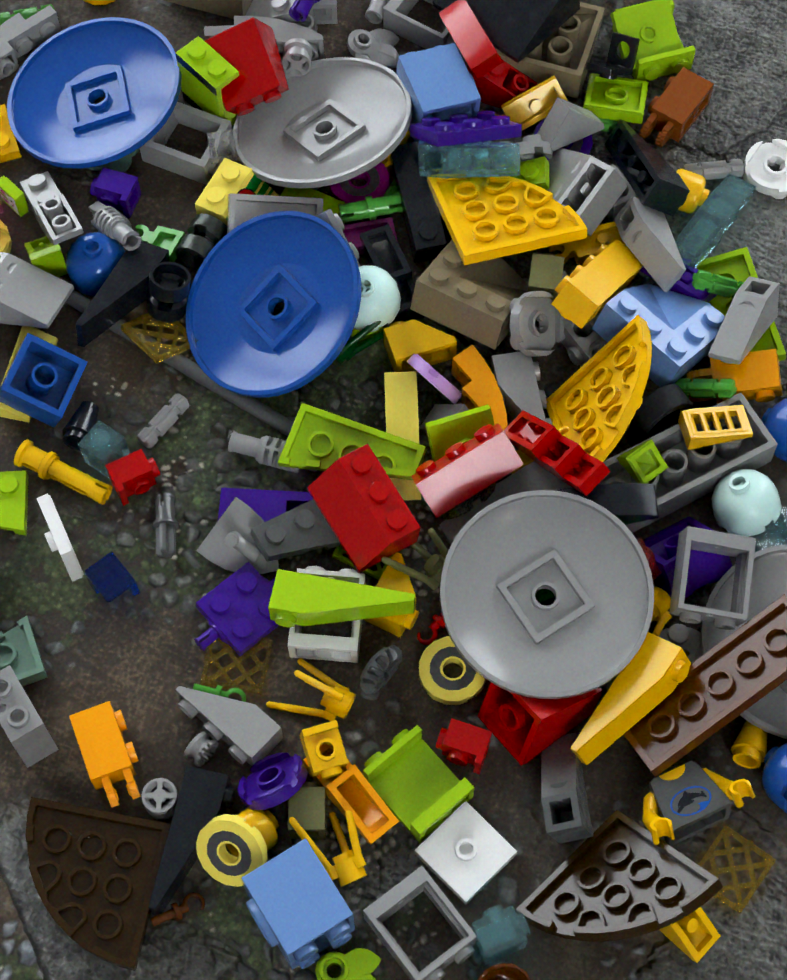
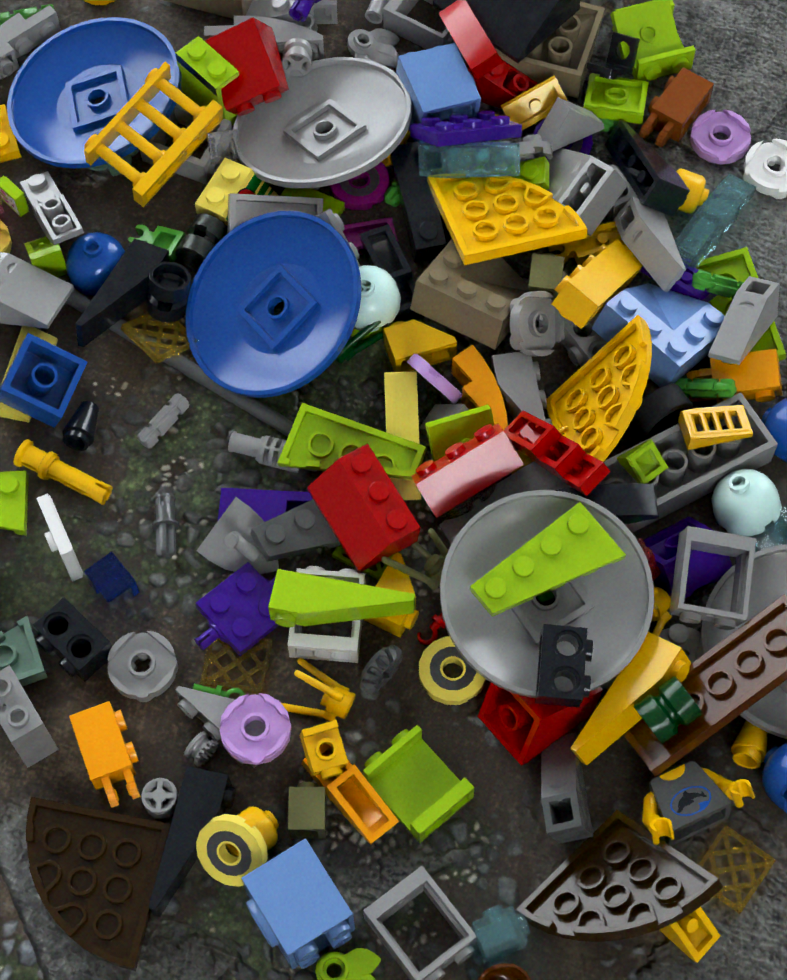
(78, 636): none -> black brick
(102, 447): clear light blue brick -> none
(114, 225): light grey hinge -> none
(117, 190): dark purple brick -> none
(132, 475): red brick -> none
(148, 684): none -> light grey plate
(164, 162): none -> yellow fence
(177, 911): reddish brown hand -> none
(259, 748): none -> lavender tile
(272, 781): dark purple tile -> none
(349, 864): yellow plant -> none
(370, 208): bright green pin -> none
(464, 744): red brick -> none
(465, 852): white plate -> none
(554, 664): none -> black brick
(558, 554): none -> lime wing
(668, 709): none -> dark green wheel
(717, 150): none -> lavender tile
(717, 169): light grey axle -> none

